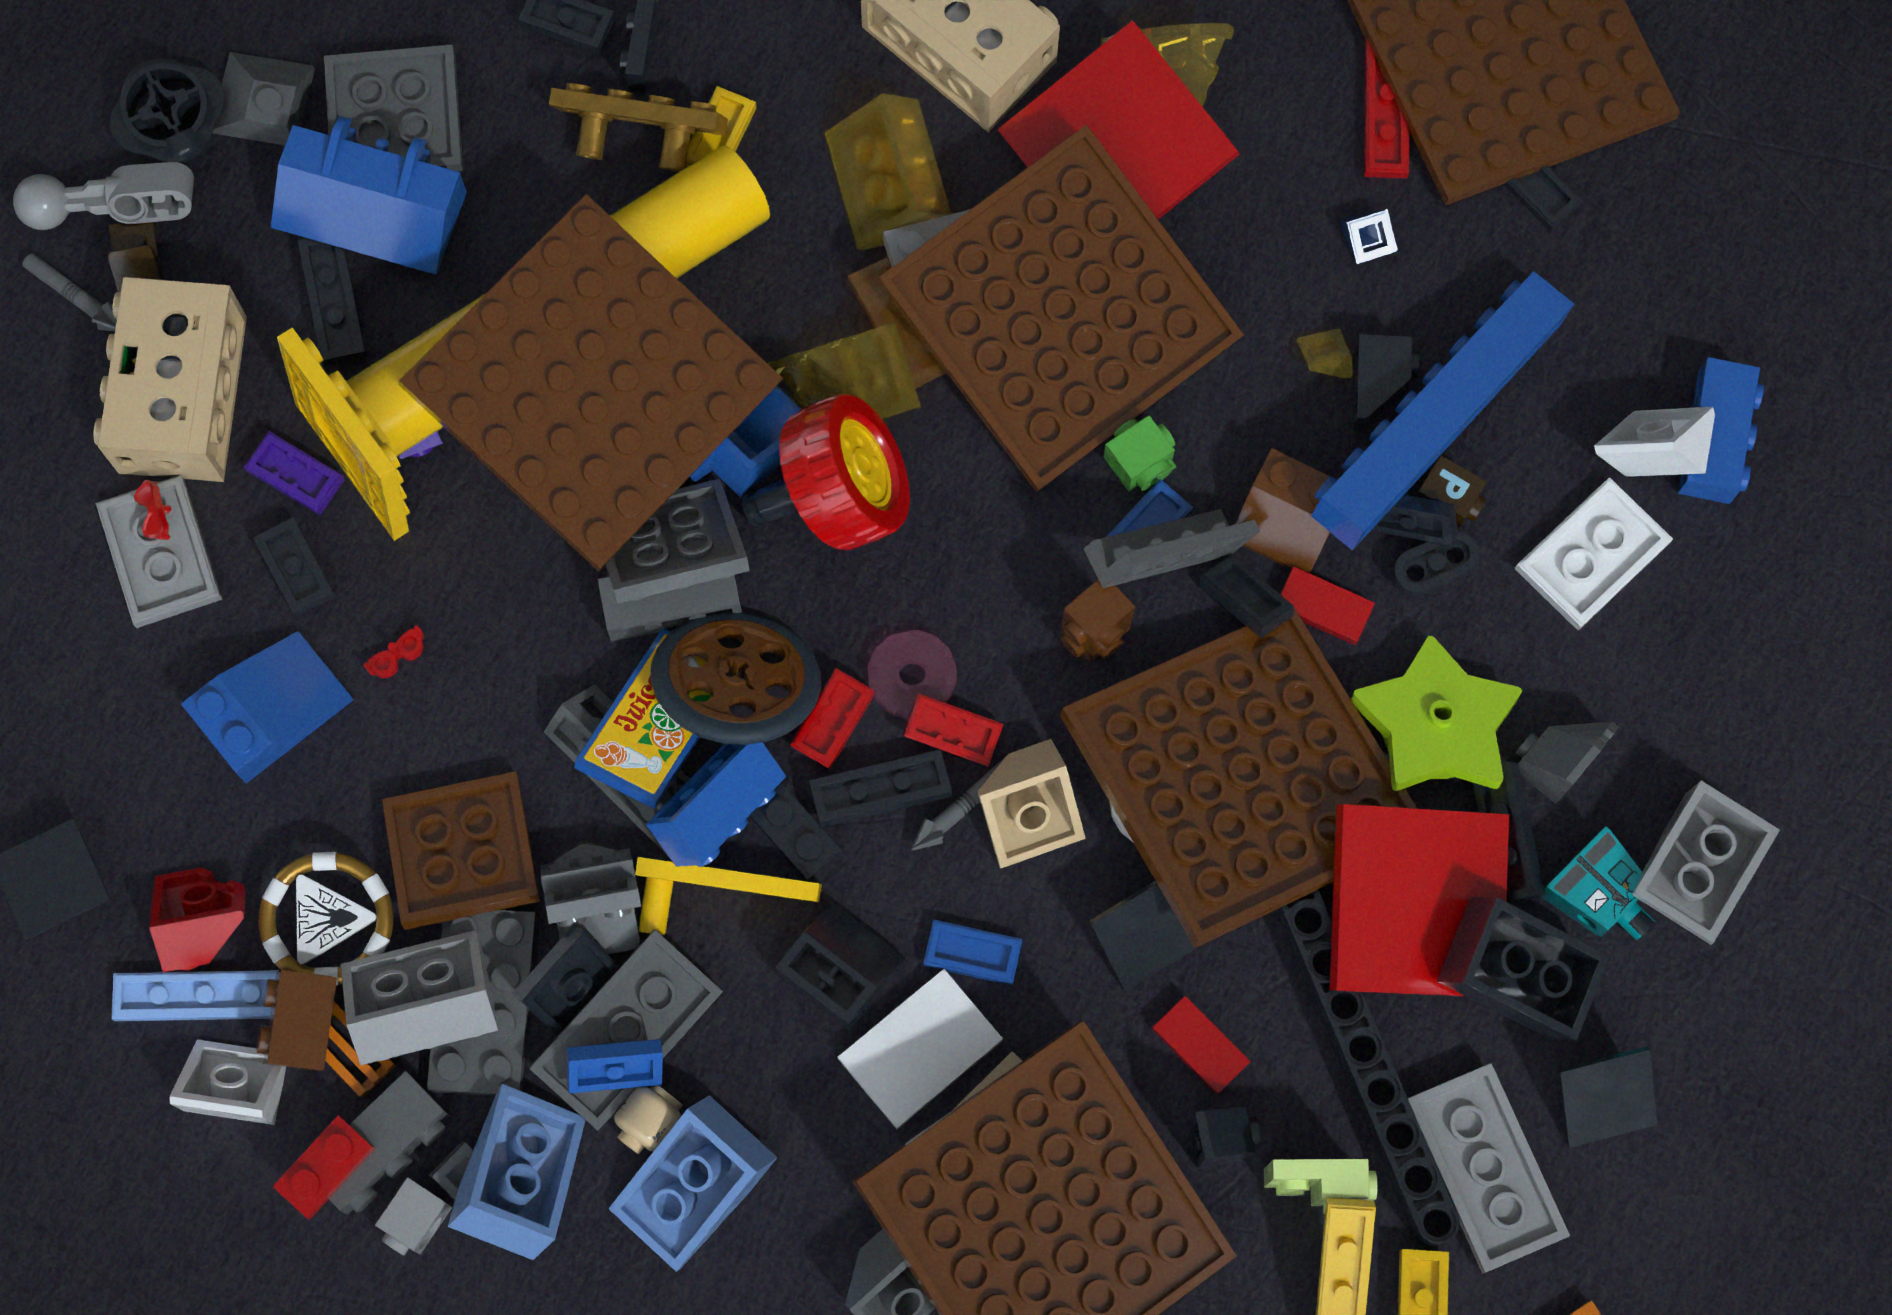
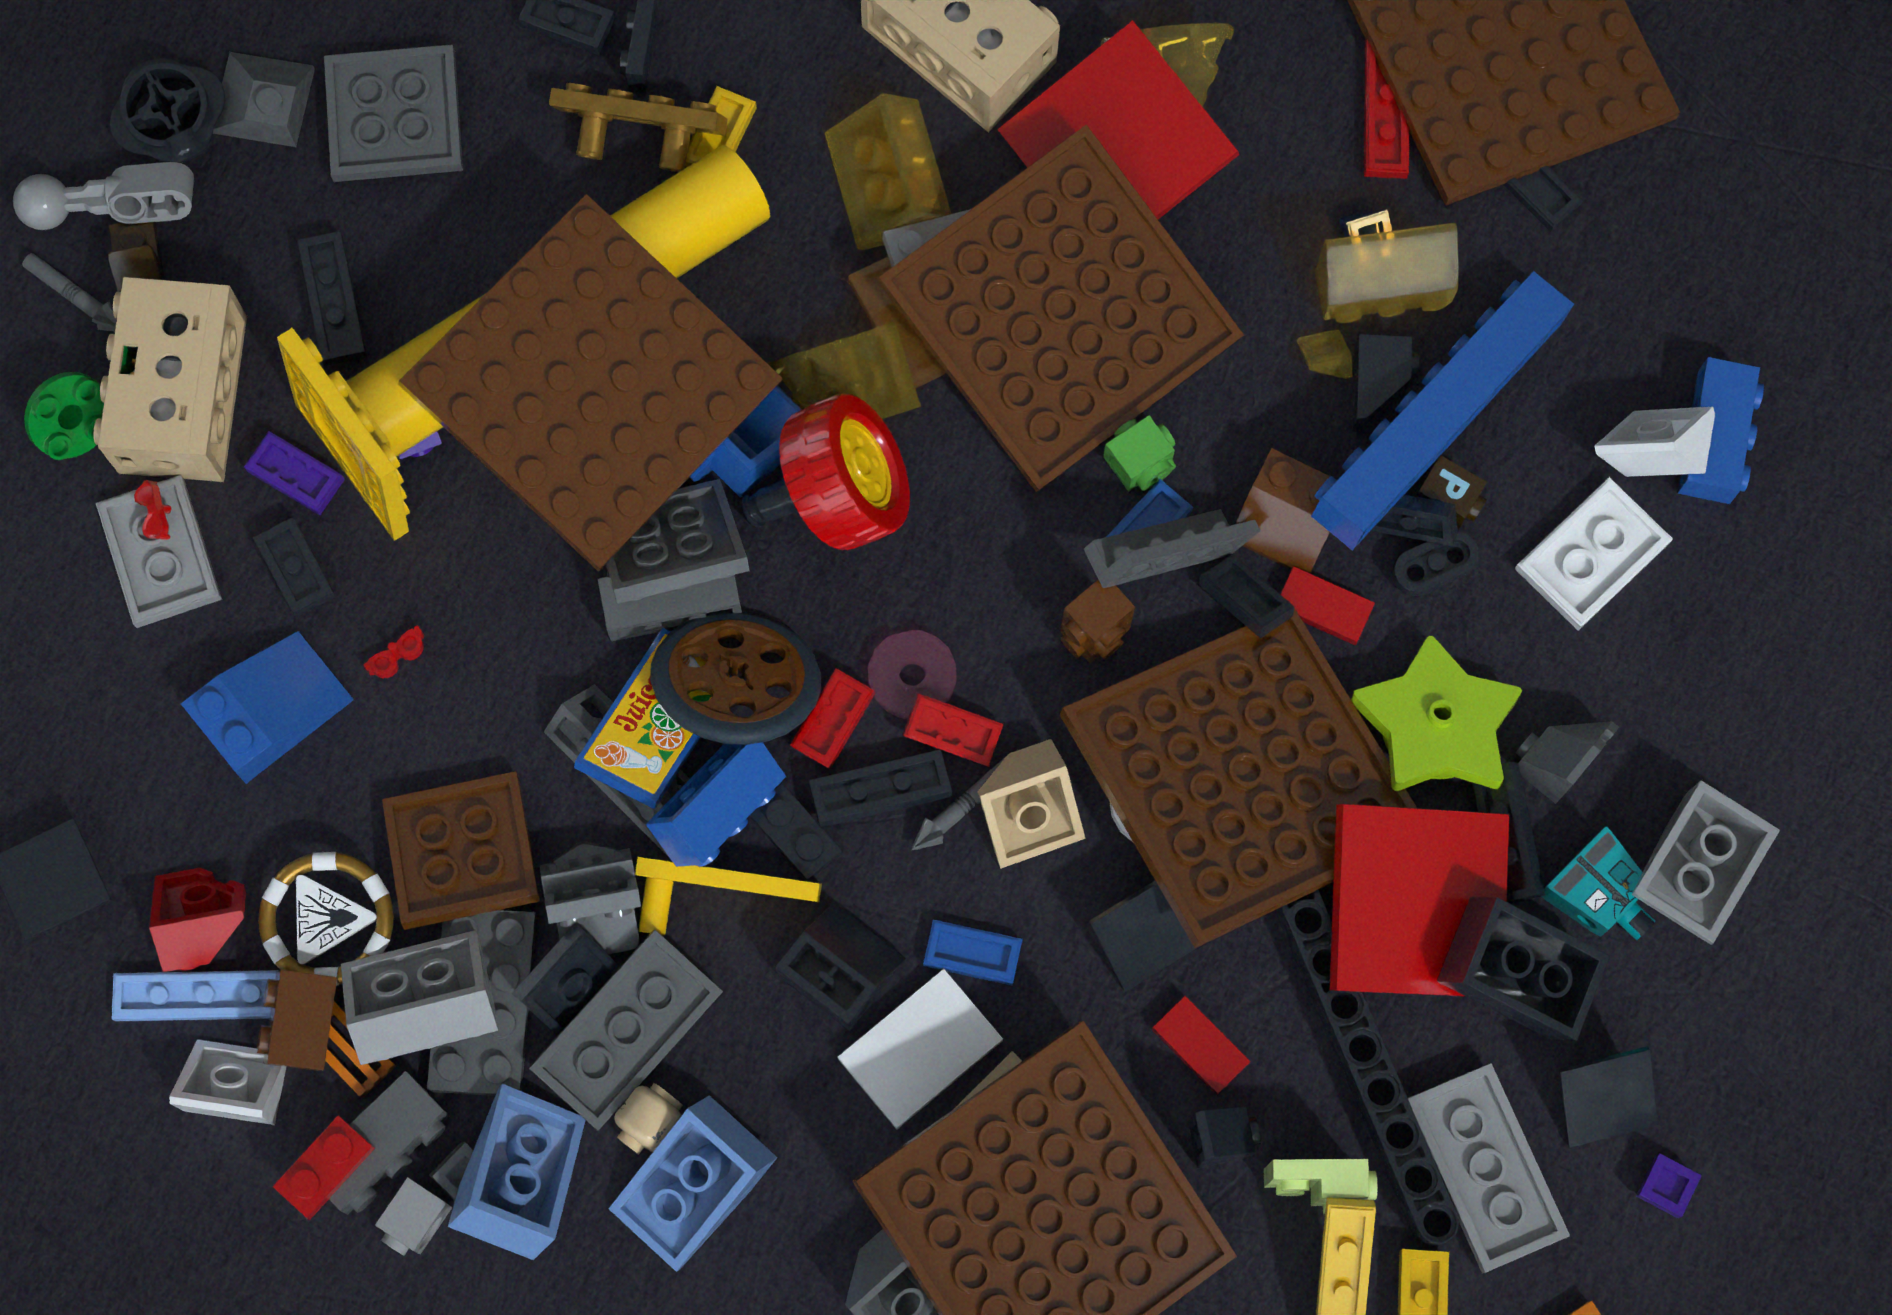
(64, 414): none -> green plate
(367, 196): blue piece -> none
(614, 1066): blue plate -> none
(1388, 272): none -> clear yellow slope
(1668, 1185): none -> dark purple plate

